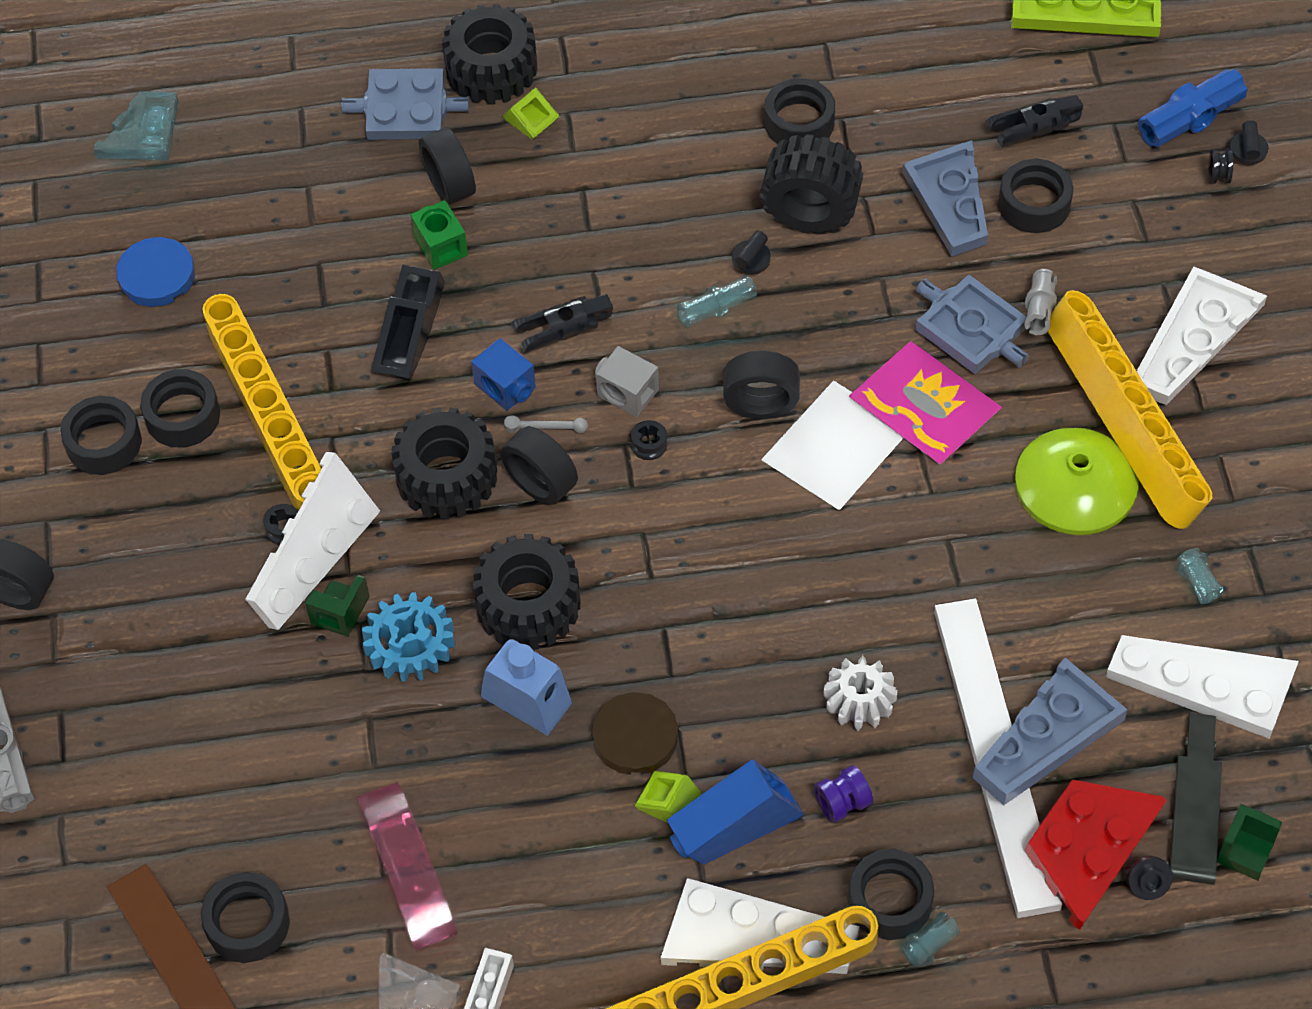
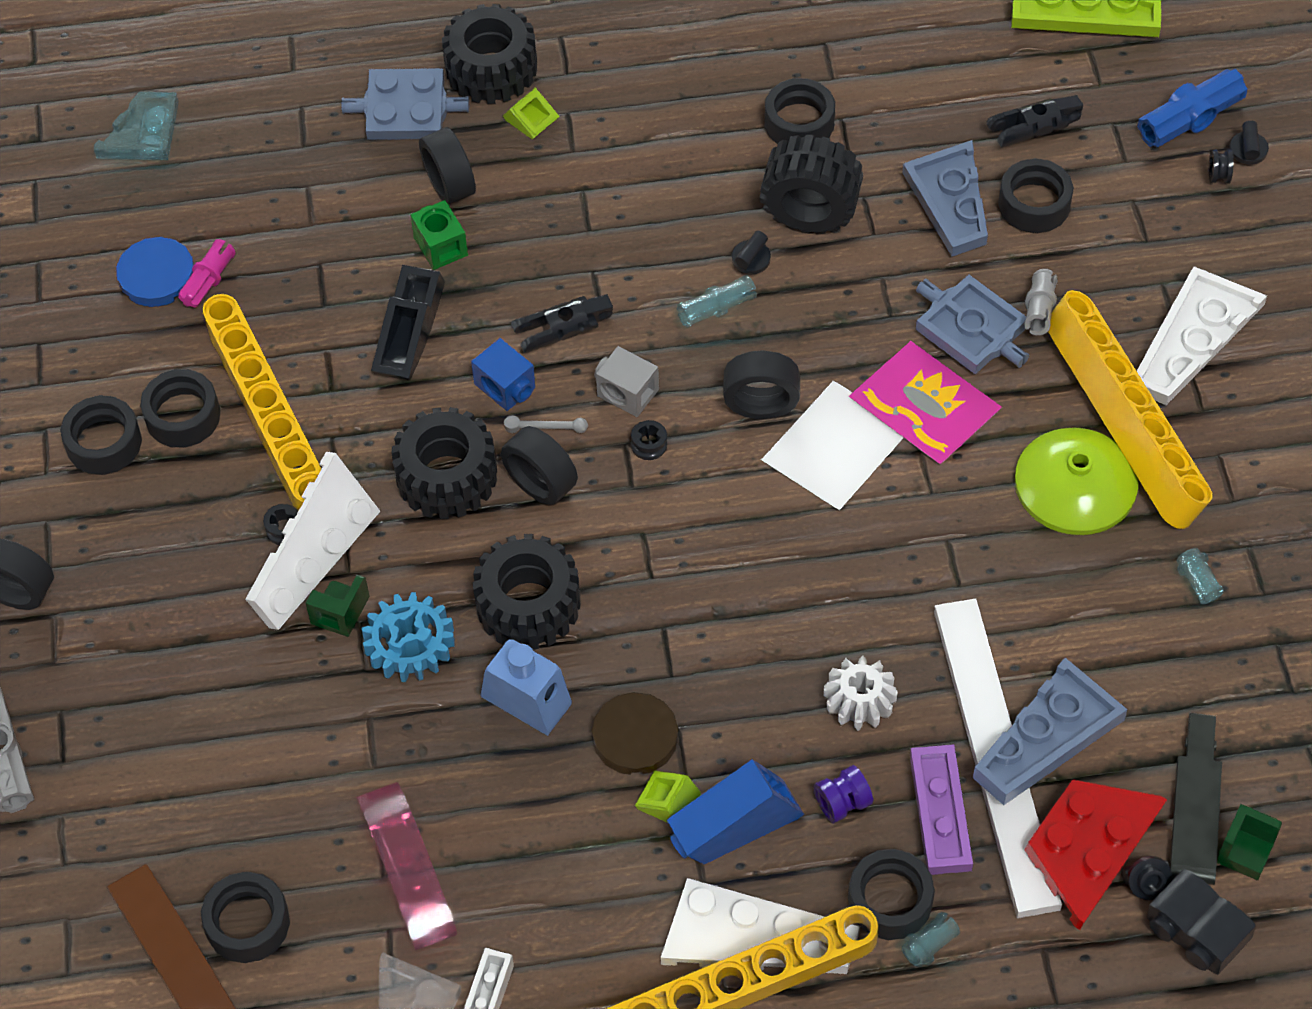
(206, 274): none -> dark pink axle
(941, 809): none -> medium lavender plate
(1200, 922): none -> black brick
(1216, 682): white wing -> none

